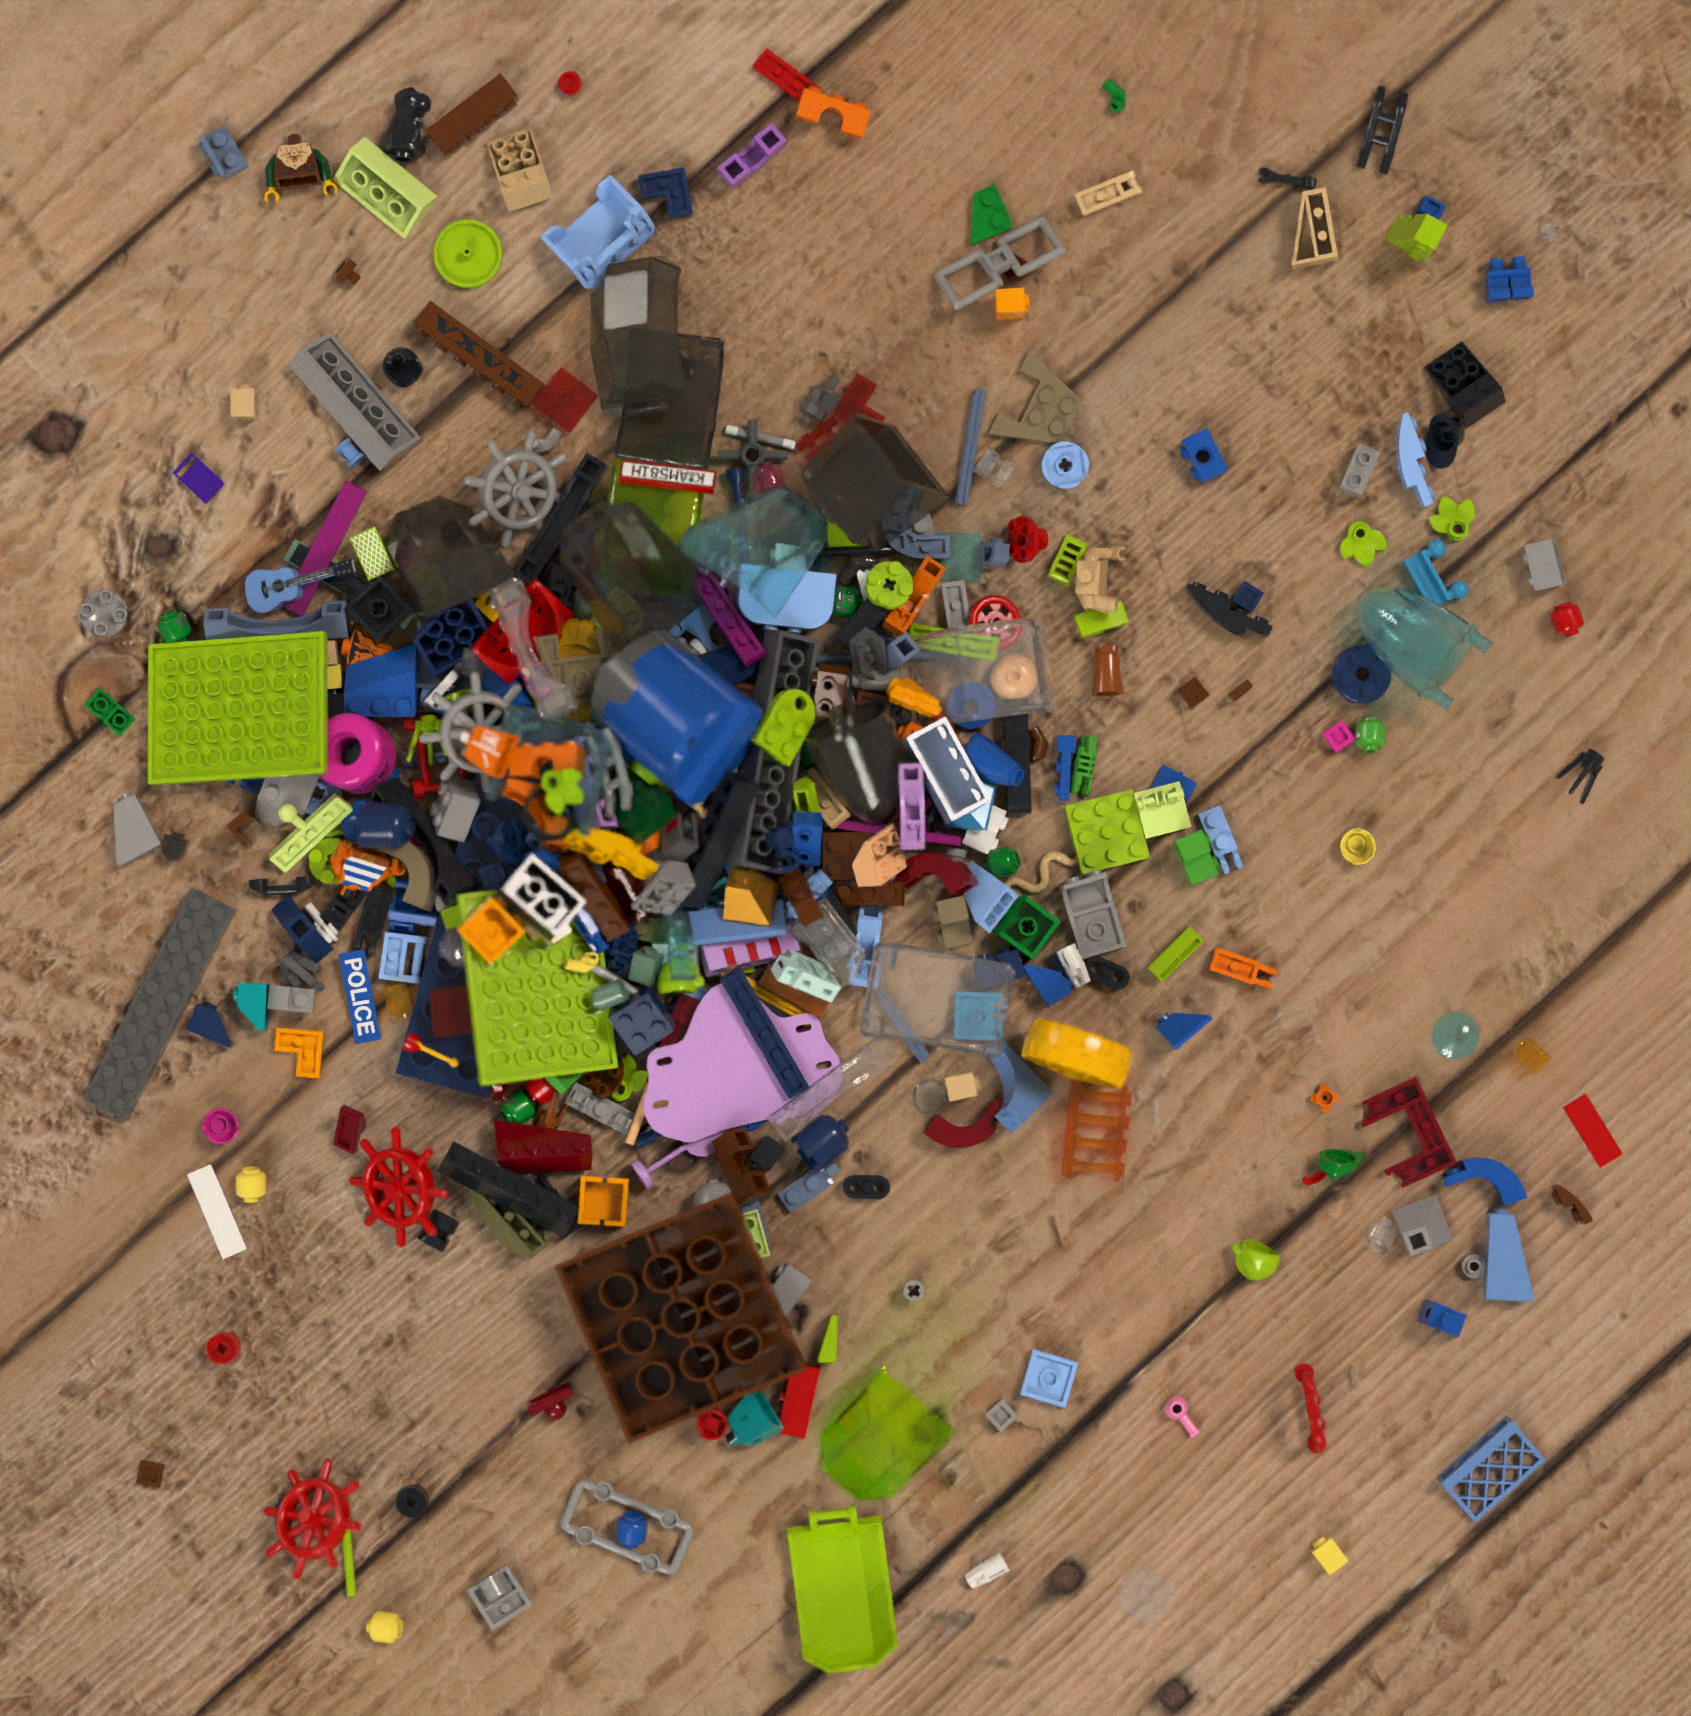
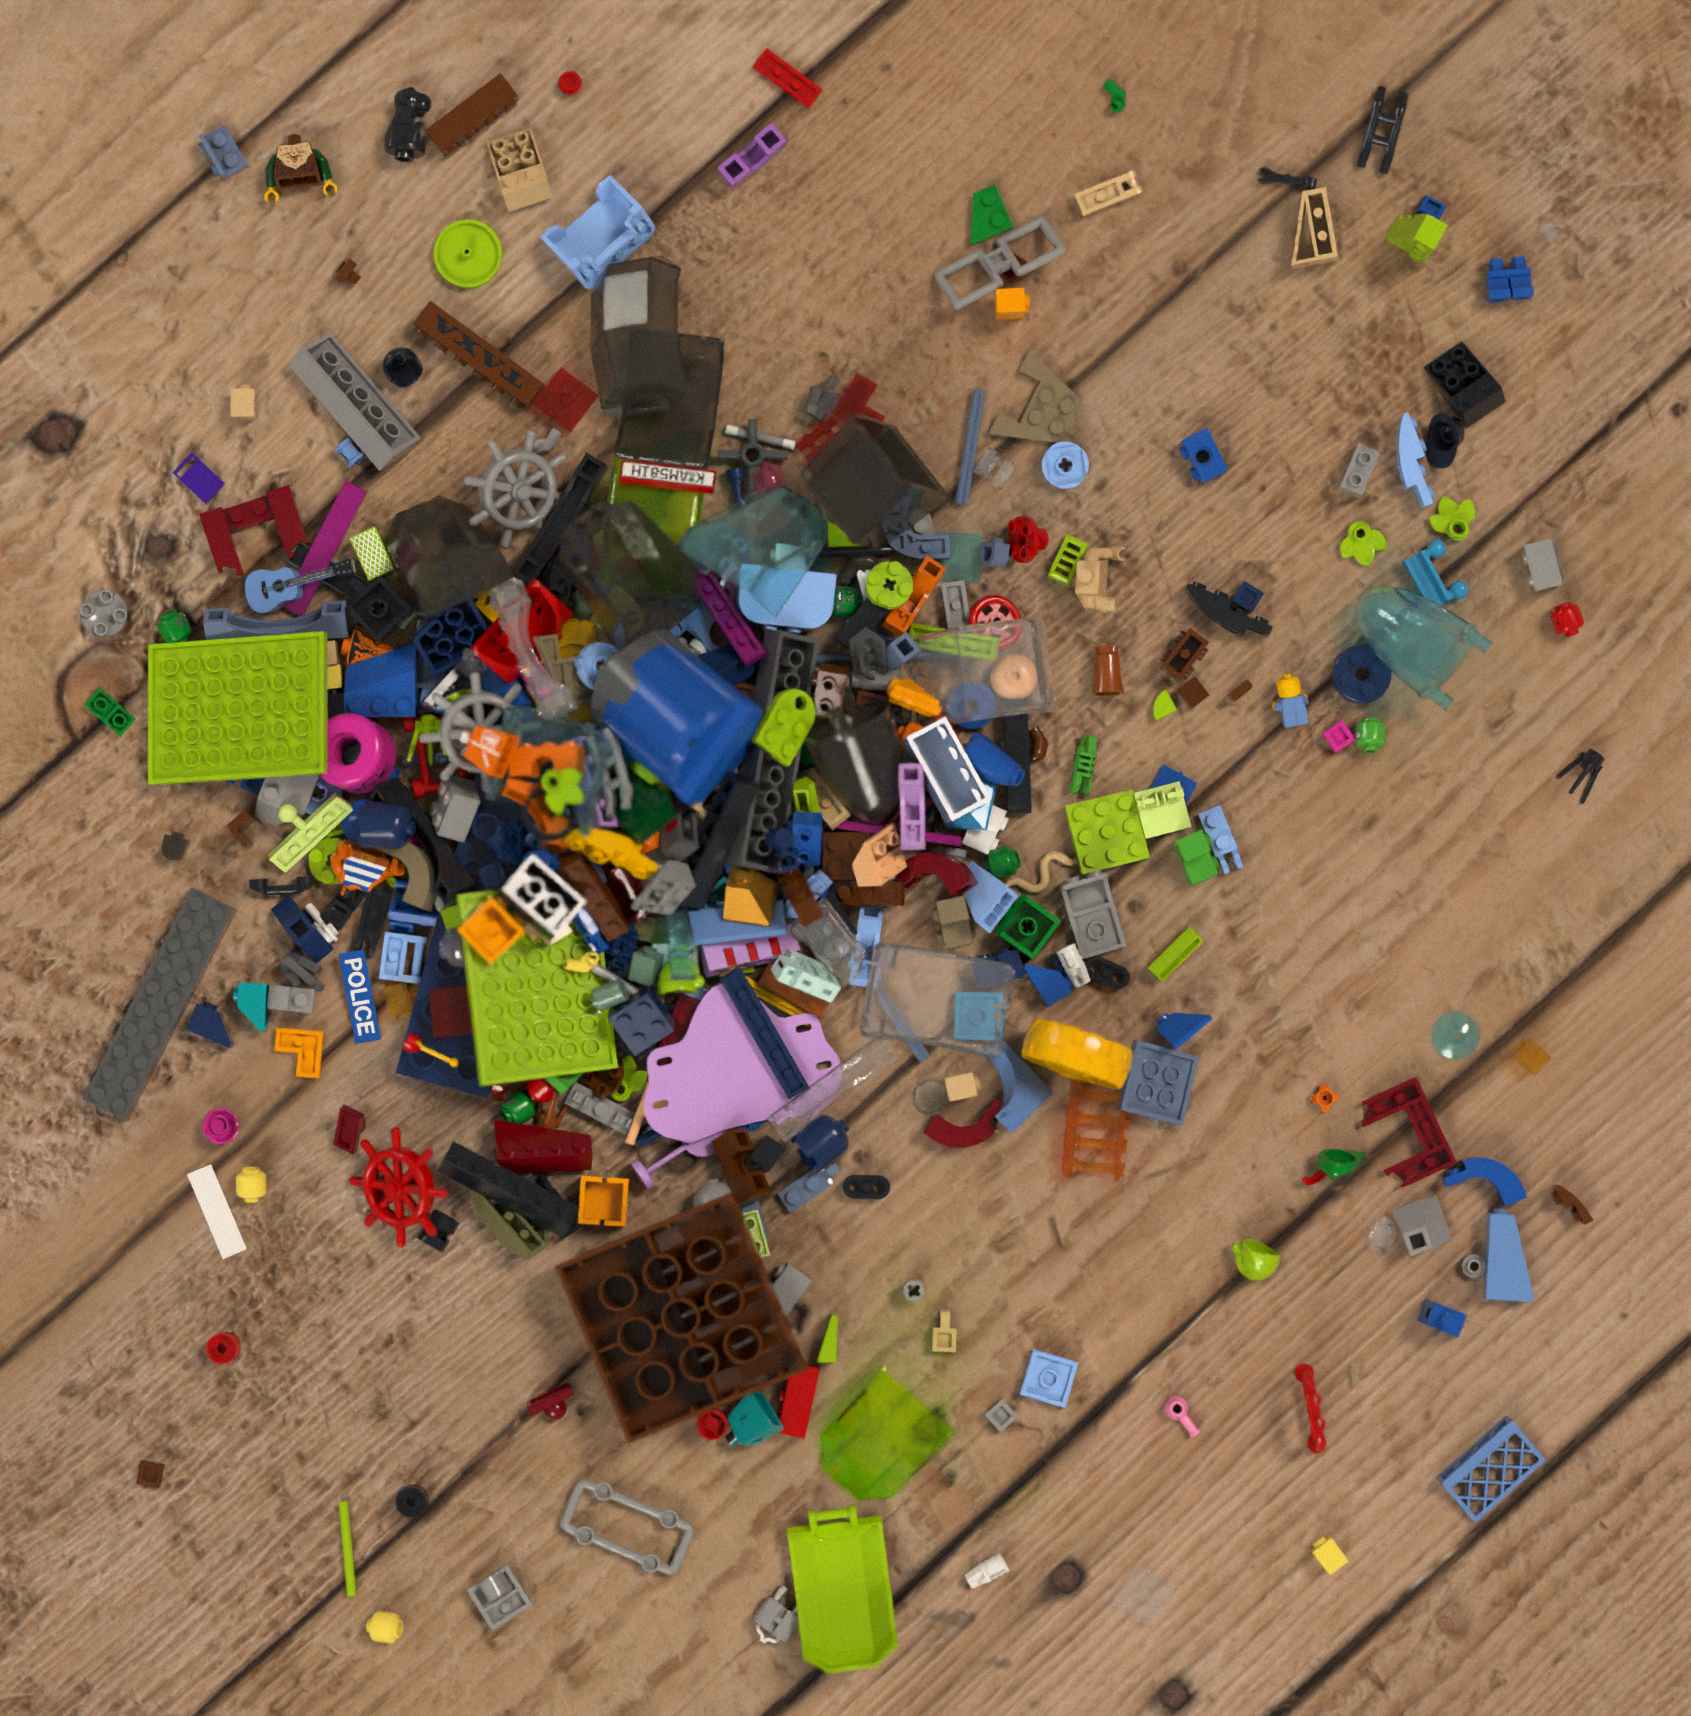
(133, 830): light grey slope -> none
(276, 505): none -> dark red wedge
(313, 1519): red piece -> none
(384, 187): yellowish green slope -> none
(587, 661): none -> light blue plate
(631, 1530): blue head -> none
(671, 184): dark blue plate -> none
(776, 1618): none -> light grey piece
(852, 116): orange arch -> none
(944, 1336): none -> tan plate
(1065, 747): blue plate -> none
(1095, 622): lime slope -> none
(1158, 1083): none -> sand blue plate
(1163, 706): none -> lime tile
(1188, 649): none -> reddish brown brick
(1239, 967): orange hinge -> none
(1291, 702): none -> medium blue piece
(1358, 846): light yellow hair -> none
(1592, 1130): red sticker -> none

